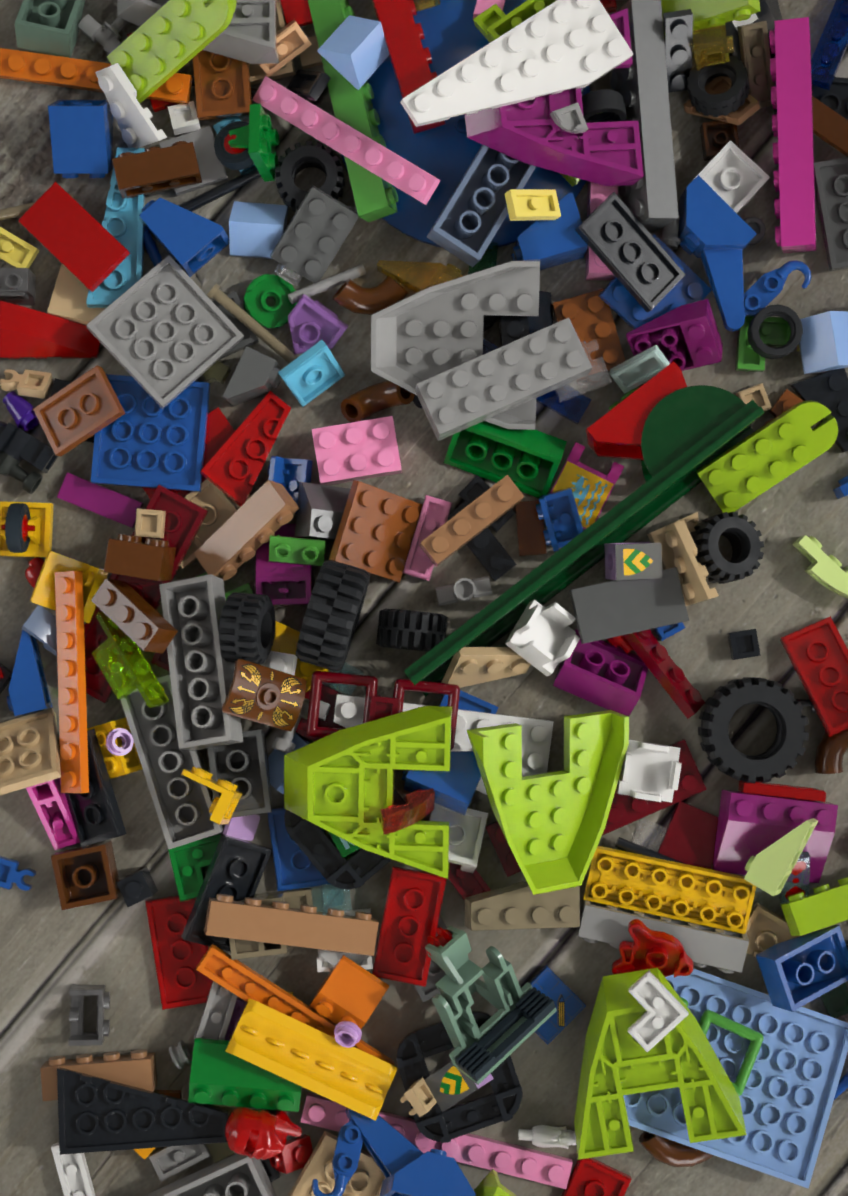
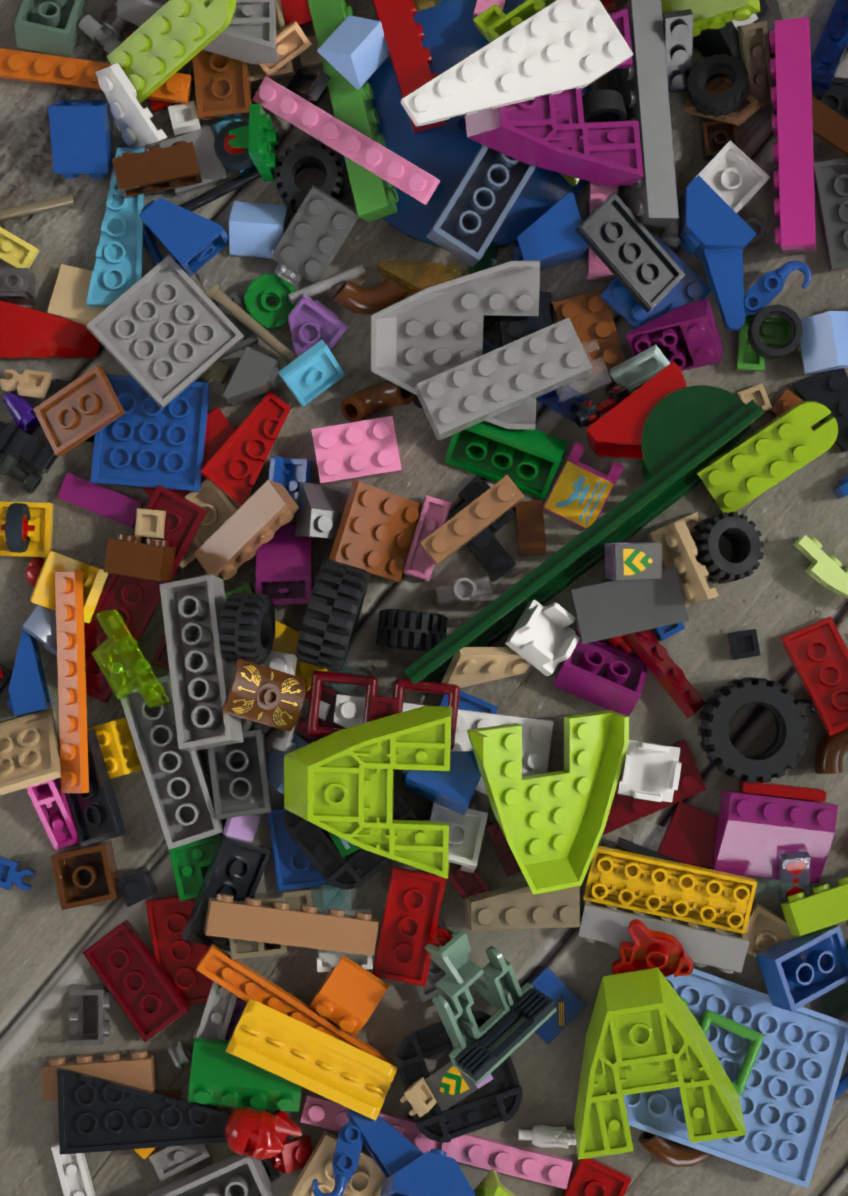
(74, 236): red tile -> none
(127, 742): lavender plate -> none
(134, 616): reddish brown brick -> none
(136, 981): none -> dark red tile
(222, 807): yellow bracket -> none
(297, 550): bright green hinge -> none
(347, 1034): lavender plate -> none
(417, 807): clear red slope -> none
(532, 204): light yellow plate -> none
(560, 516): blue bracket -> none
(570, 119): light grey tile -> none
(589, 412): none -> black piece
(661, 1013): white tile -> none
(712, 46): clear yellow window -> none
(775, 863): yellowish green slope -> none

